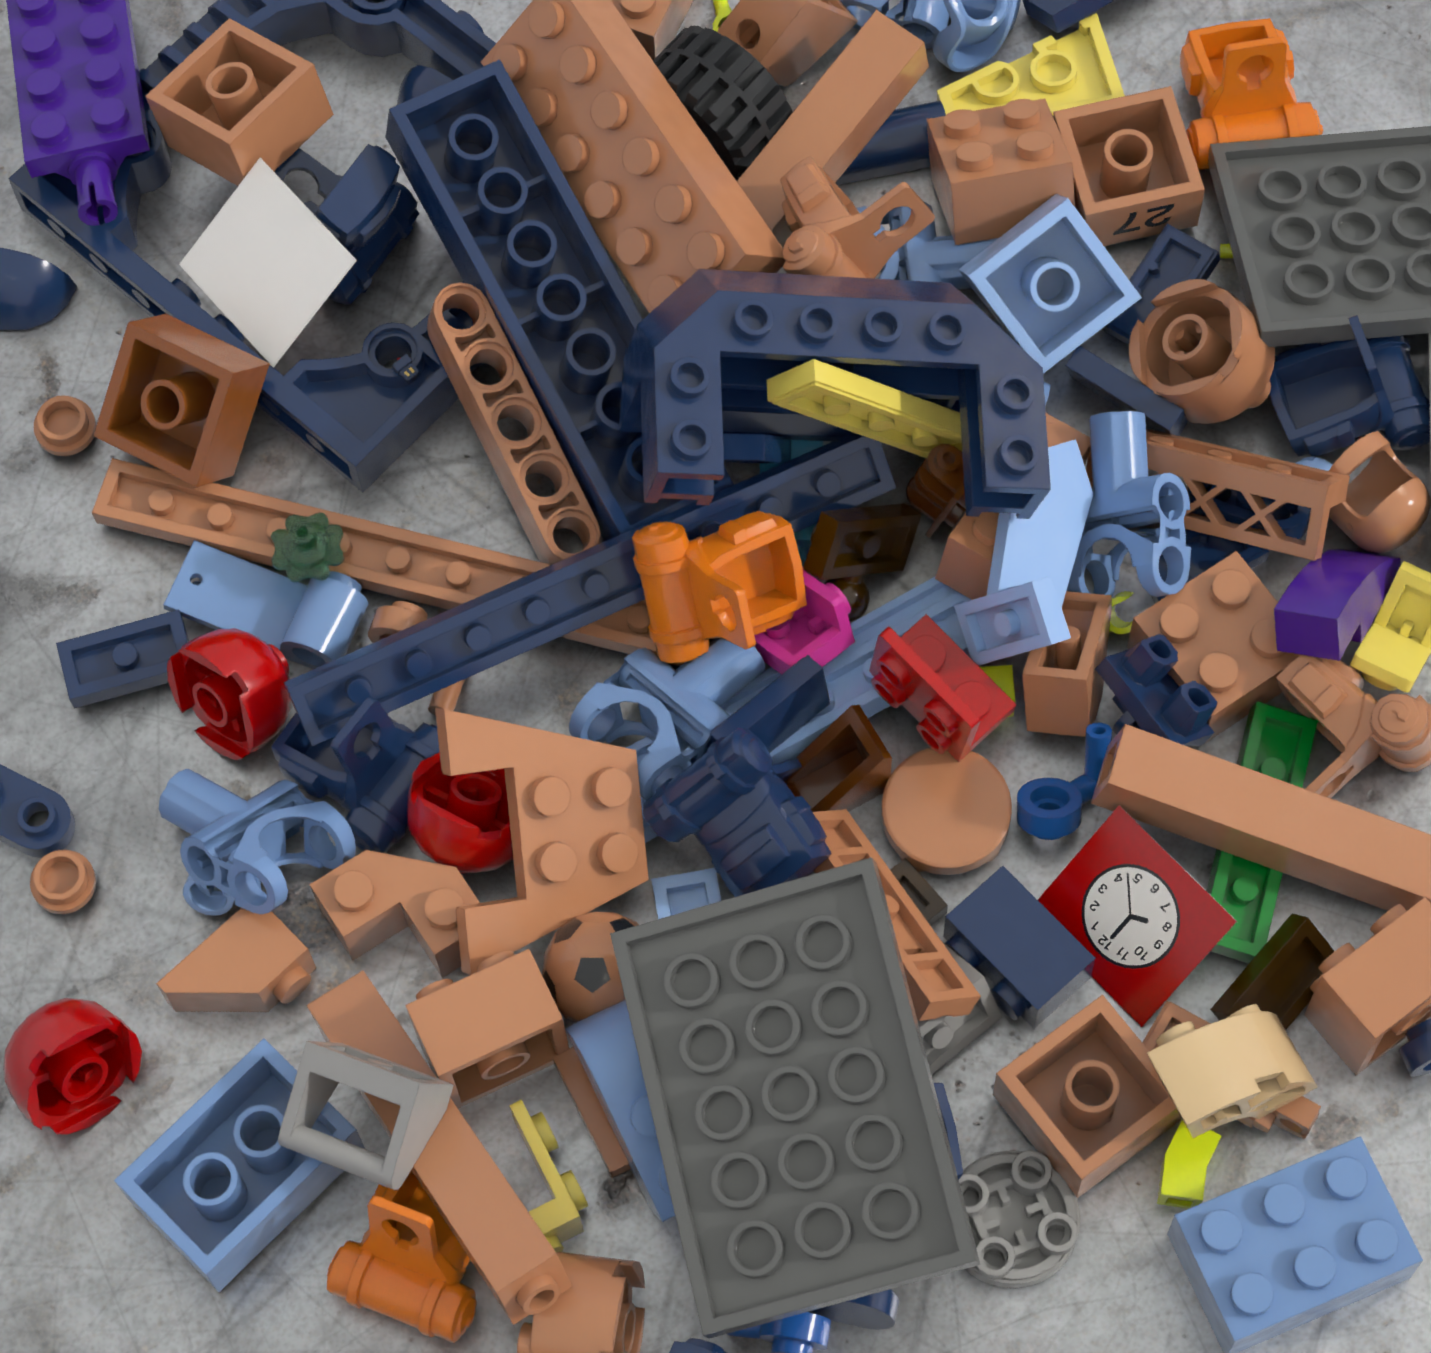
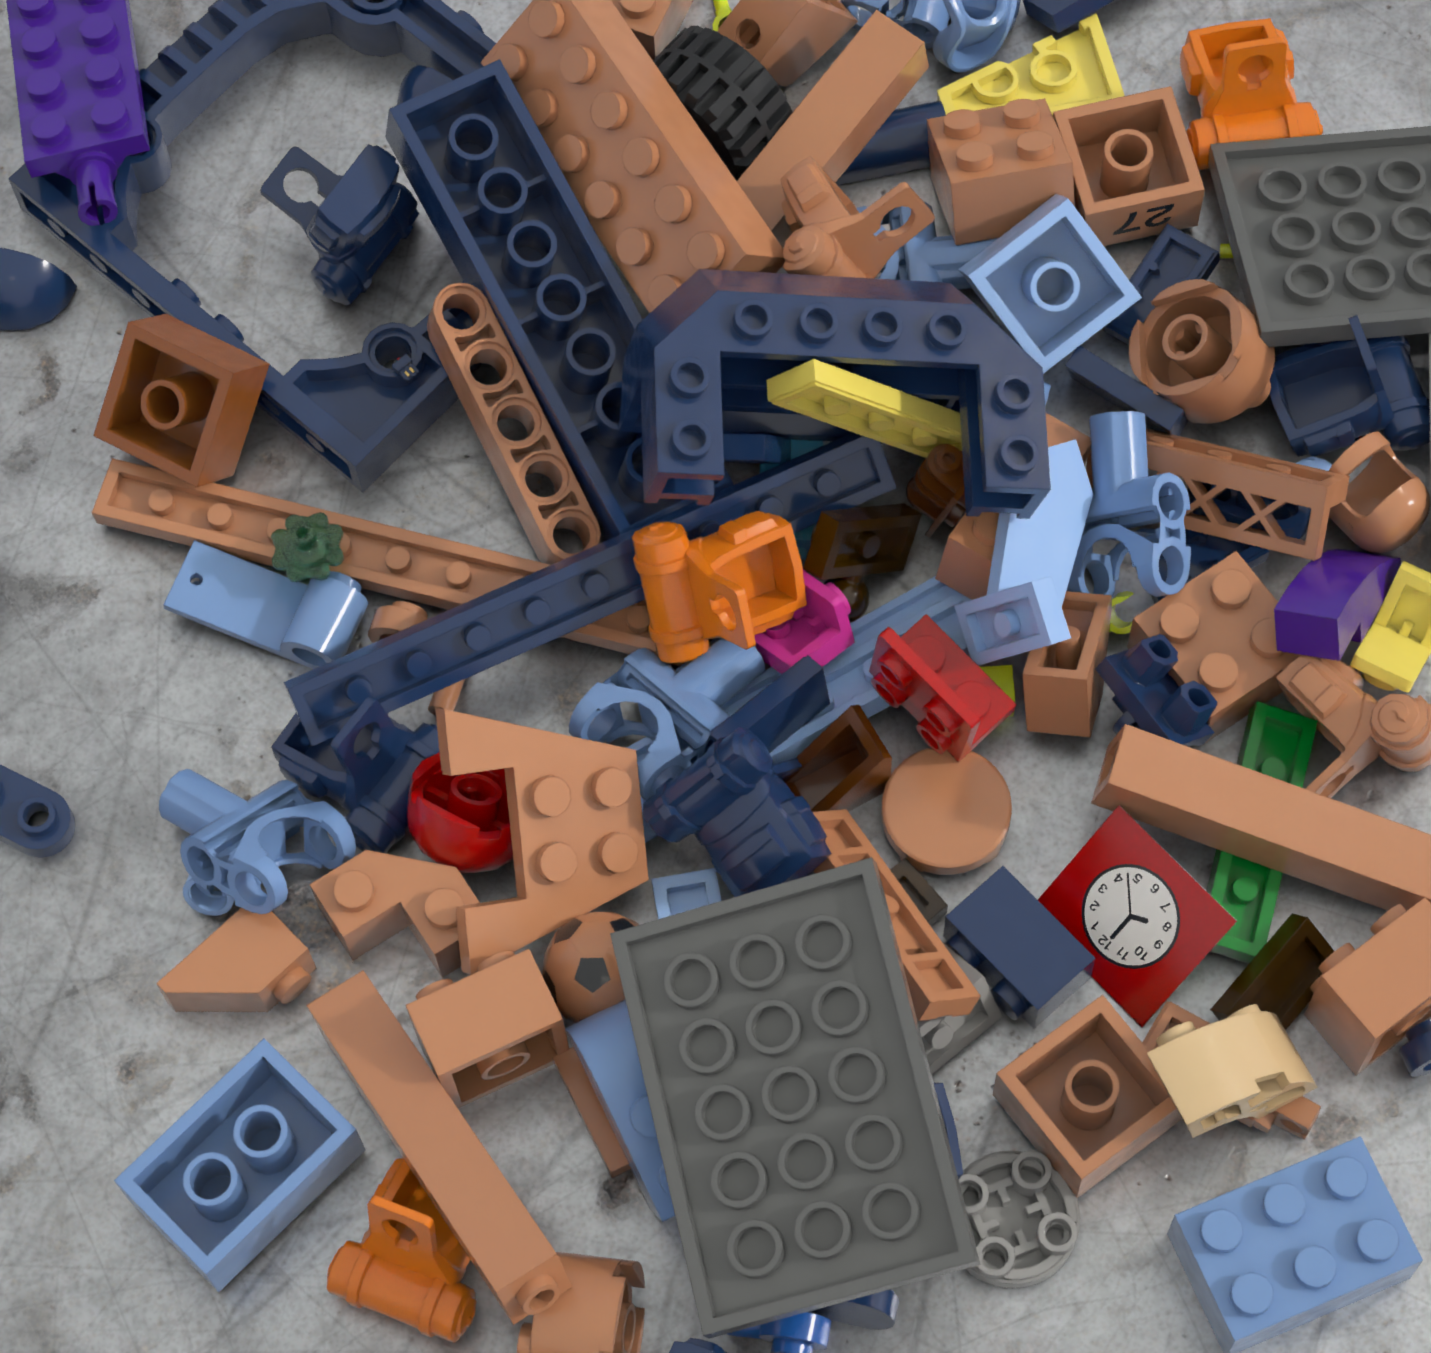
(63, 881): nougat plate -> none
(64, 425): nougat plate -> none
(69, 1063): red cylinder -> none
(121, 658): dark blue plate -> none
(232, 688): red cylinder -> none
(239, 103): nougat brick -> none
(267, 262): white sticker -> none
(327, 1064): light grey tile -> none
(560, 1216): light yellow bracket -> none
(1053, 805): blue plate -> none
(1185, 1168): neon yellow piece -> none

